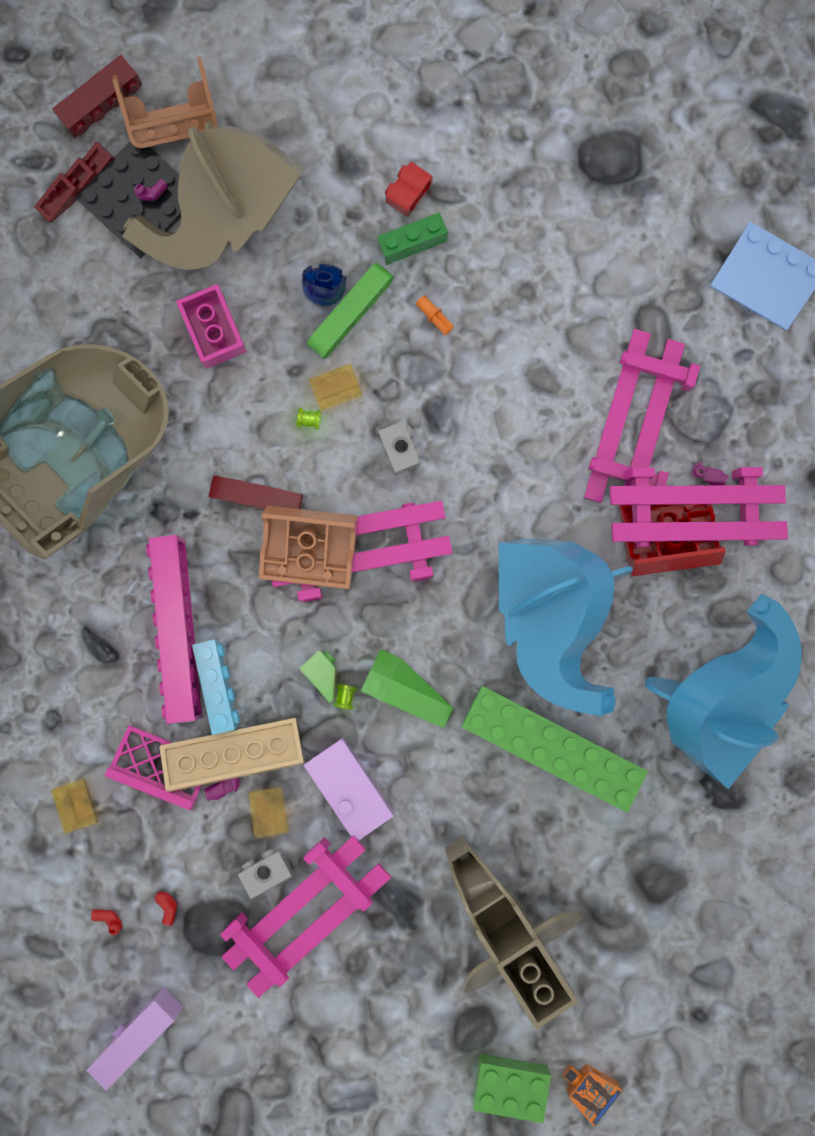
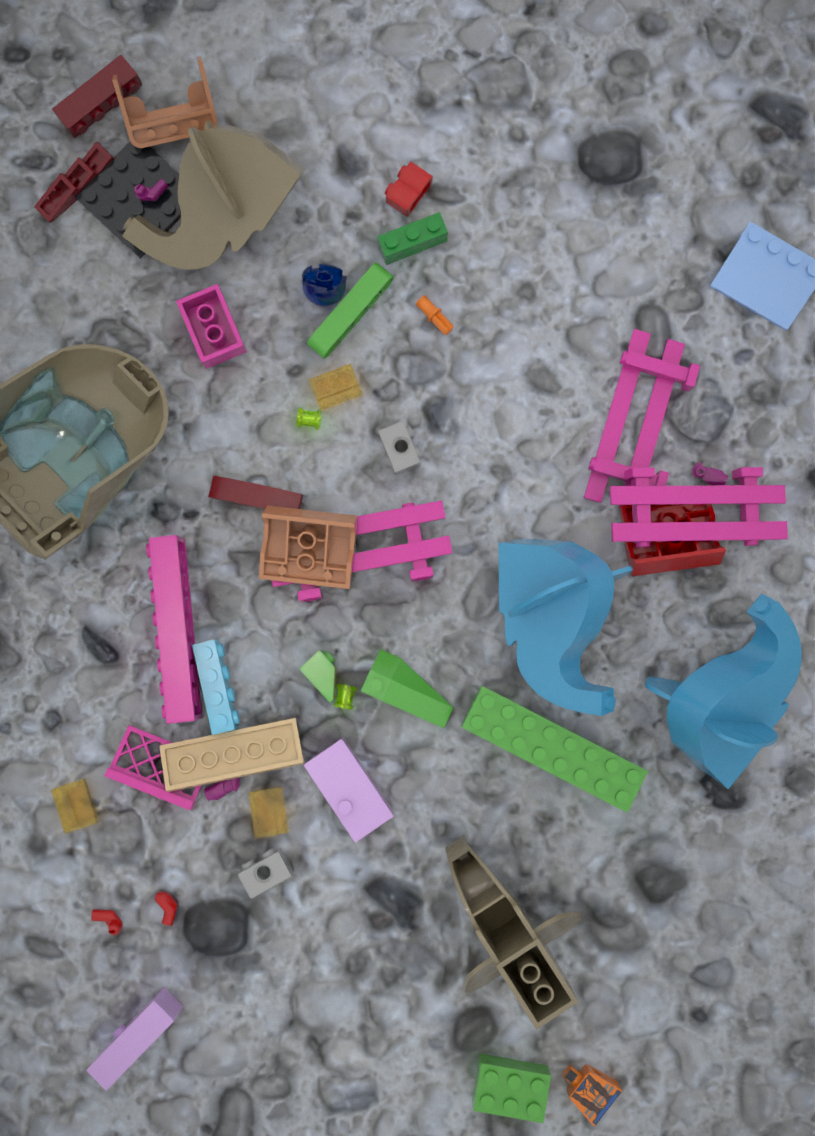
(331, 868): dark pink fence -> none

